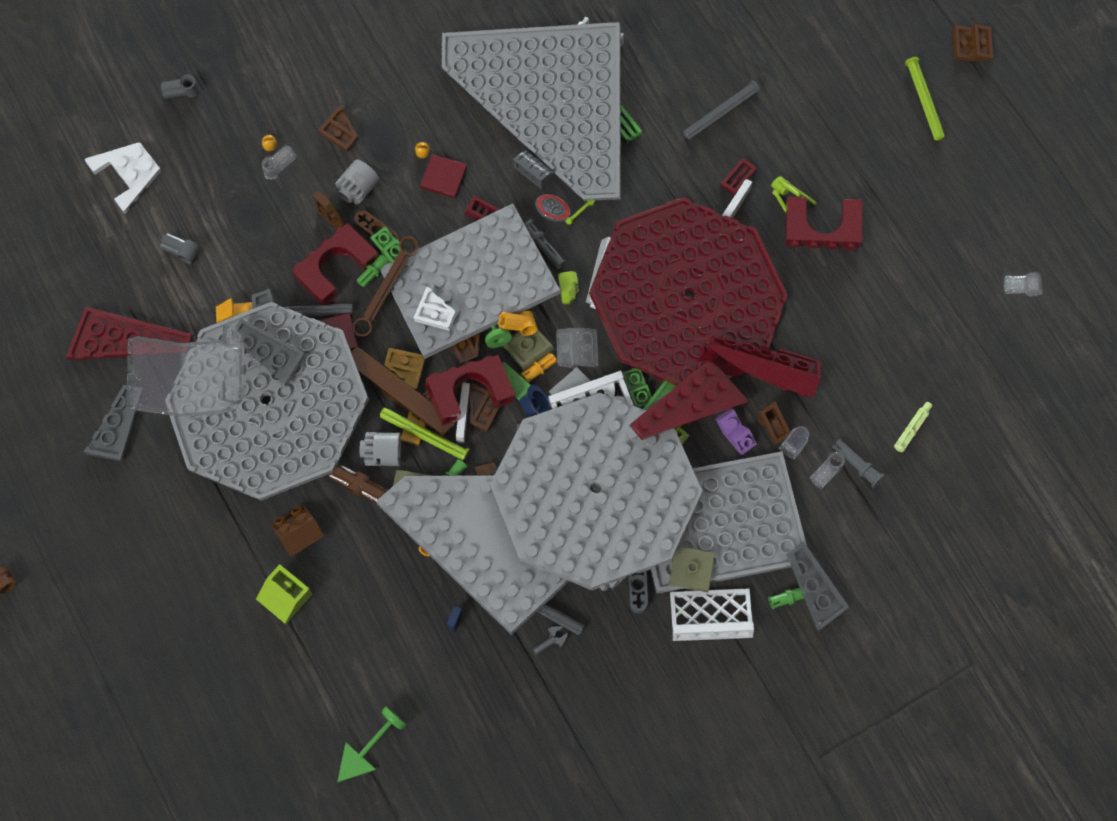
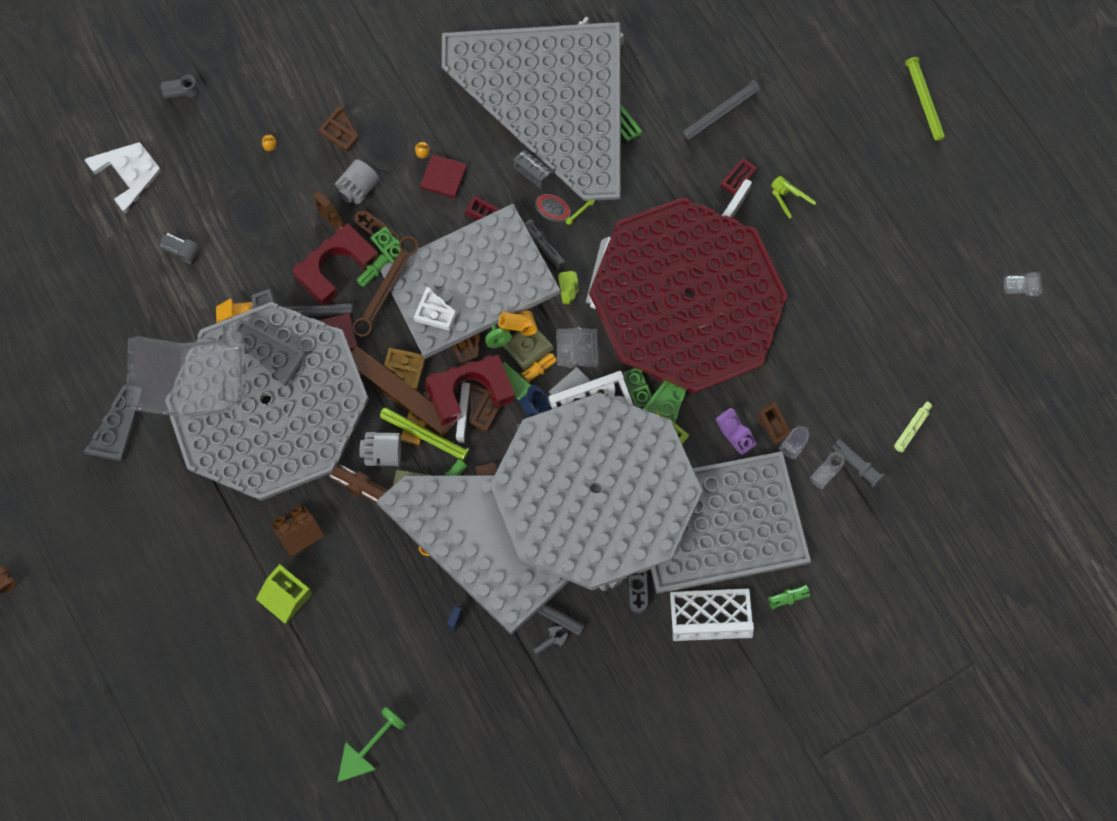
(107, 335): dark red wing -> none
(278, 161): clear piece -> none
(691, 569): olive plate -> none
(694, 399): dark red wing -> none
(778, 368): dark red wedge -> none
(800, 234): dark red arch -> none
(818, 590): dark grey wing -> none
(972, 43): reddish brown slope -> none

